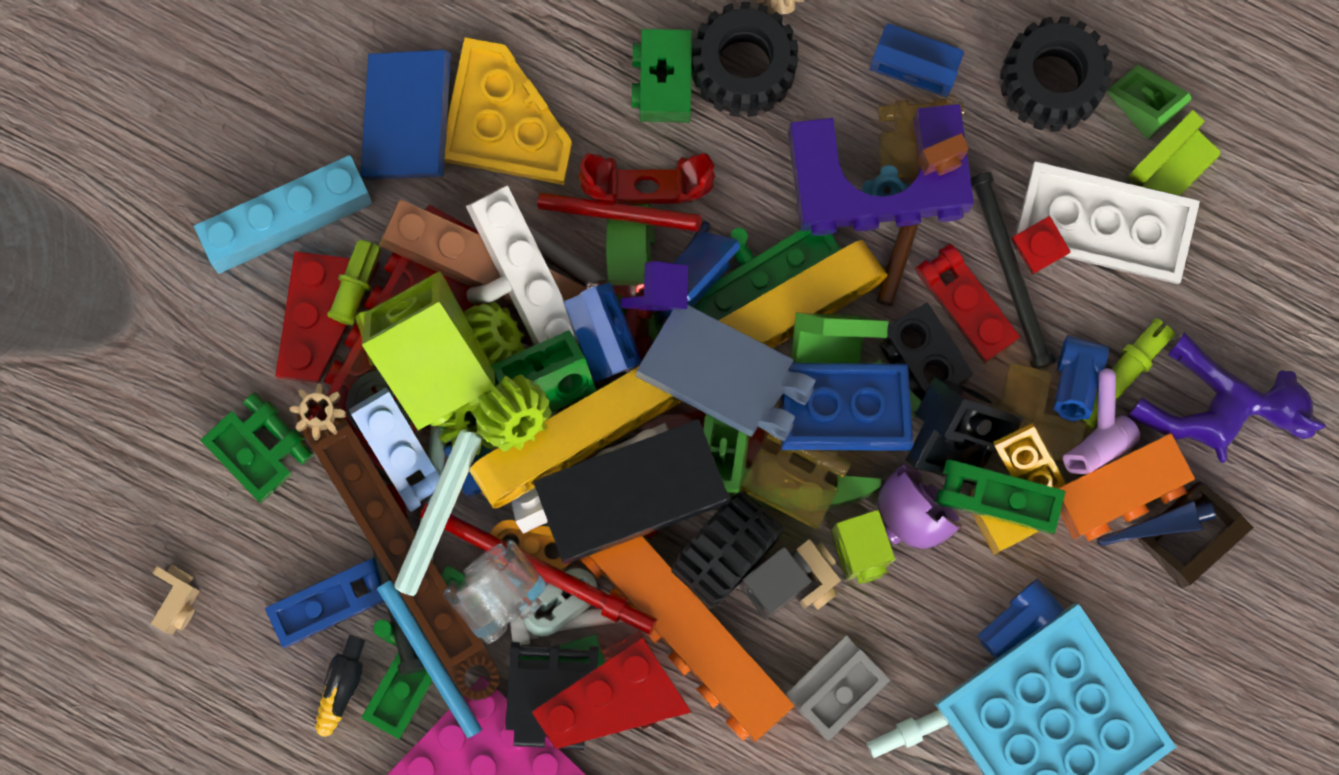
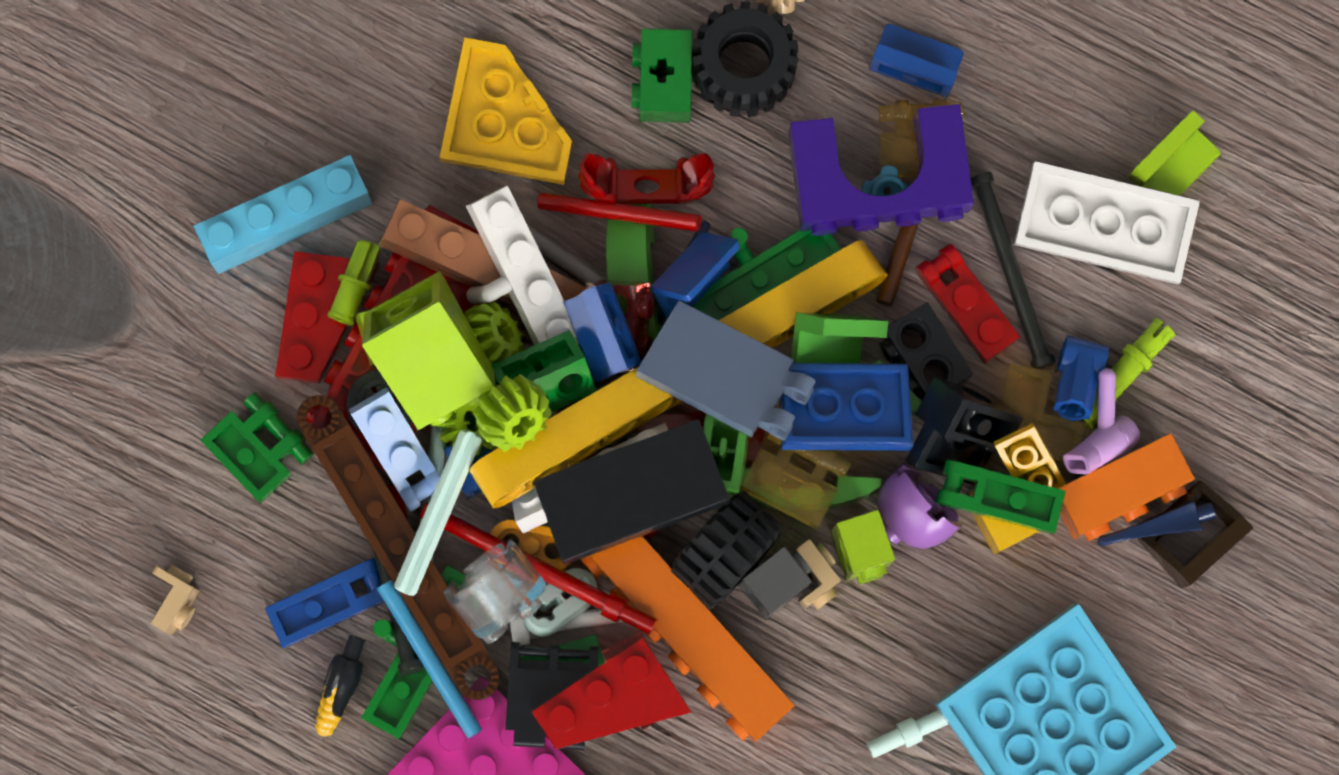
(320, 400): tan gear -> none
(405, 115): blue tile -> none
(663, 288): dark purple panel -> none
(837, 688): light grey plate -> none
(944, 156): dark orange plate -> none
(1027, 613): blue piece -> none
(1041, 245): red plate -> none
(1071, 45): black tyre -> none
(1148, 99): bright green slope -> none
(1284, 405): dark purple animal -> none

